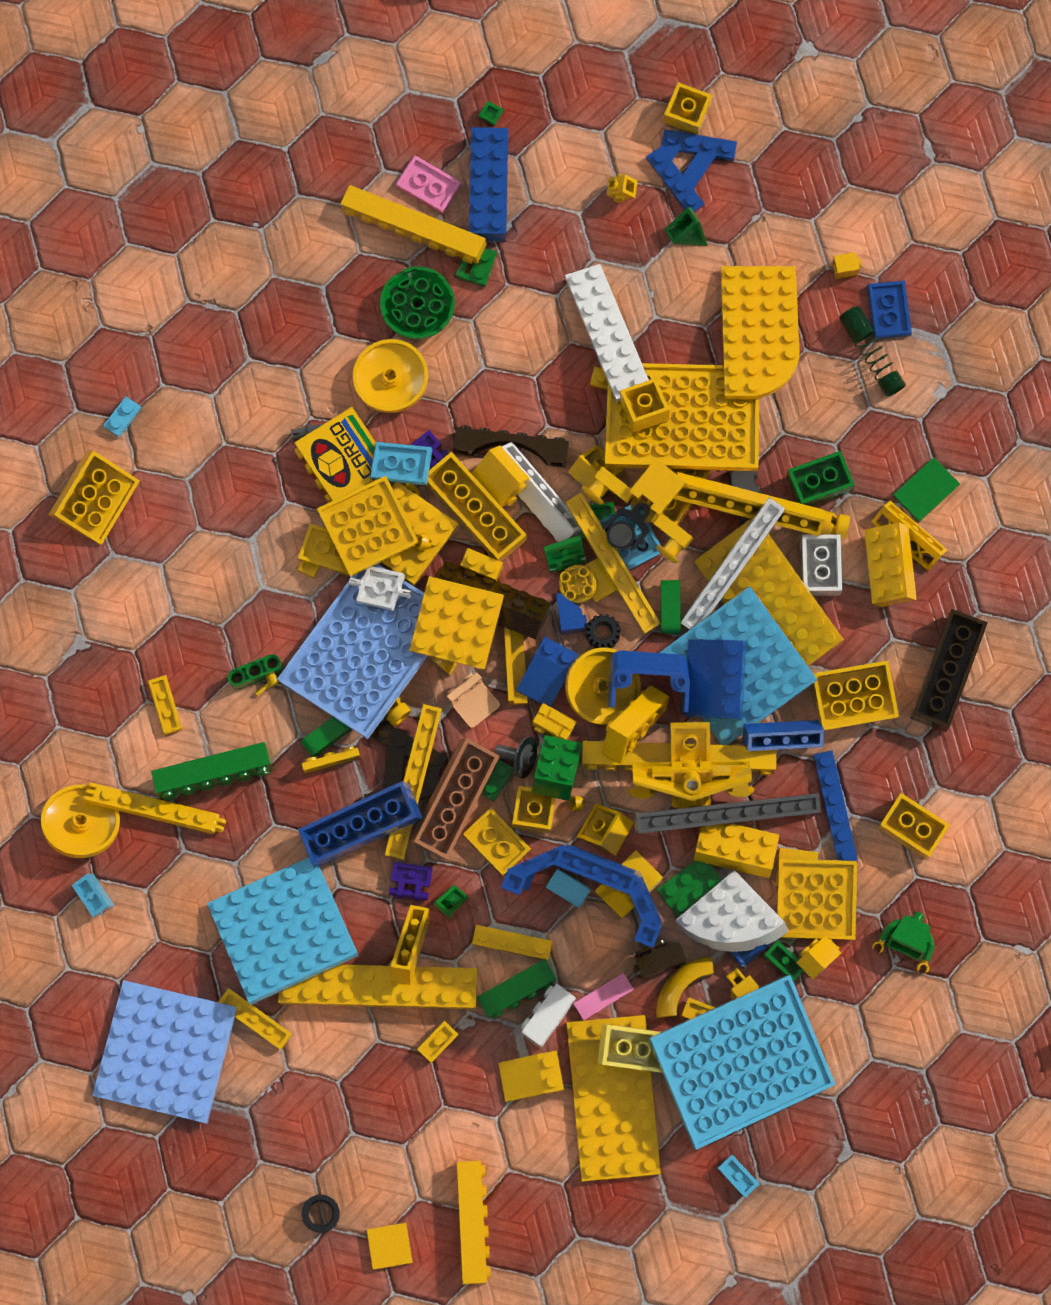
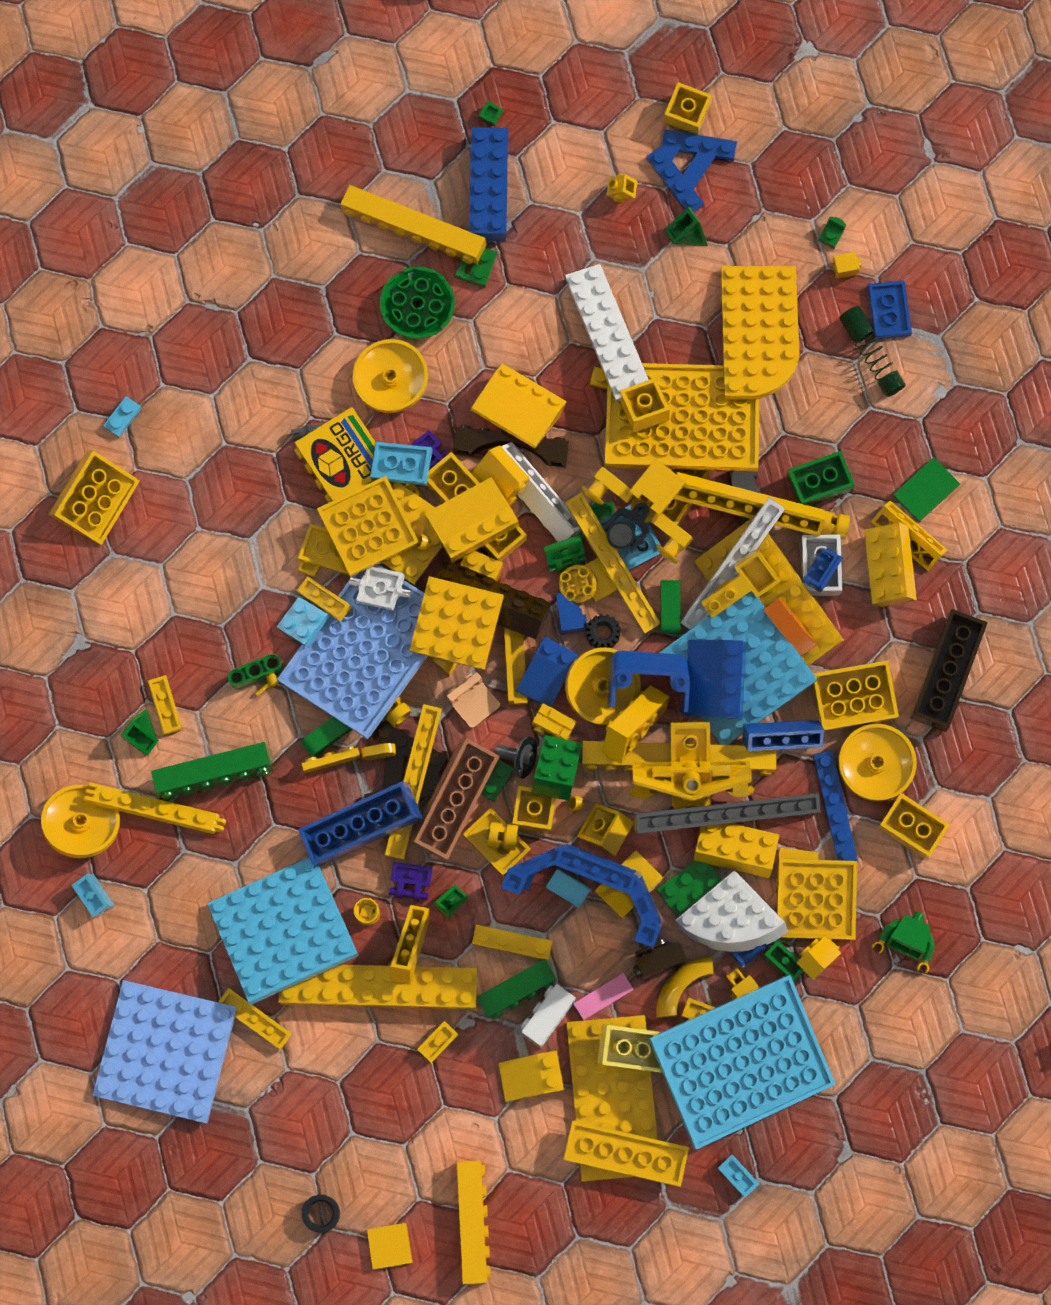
(140, 733): none -> green slope
(303, 621): none -> medium azure plate
(324, 599): none -> yellow tile
(367, 912): none -> yellow wheel
(378, 751): none -> yellow beam
(428, 184): bright pink tile -> none
(472, 519): none -> yellow slope
(510, 836): none -> yellow wheel
(519, 406): none -> yellow slope
(589, 464): yellow slope -> none
(626, 1153): none -> yellow plate
(753, 576): none -> yellow plate
(790, 626): none -> orange slope
(822, 569): none -> blue hinge
(832, 232): none -> green bracket
(877, 762): none -> yellow dish

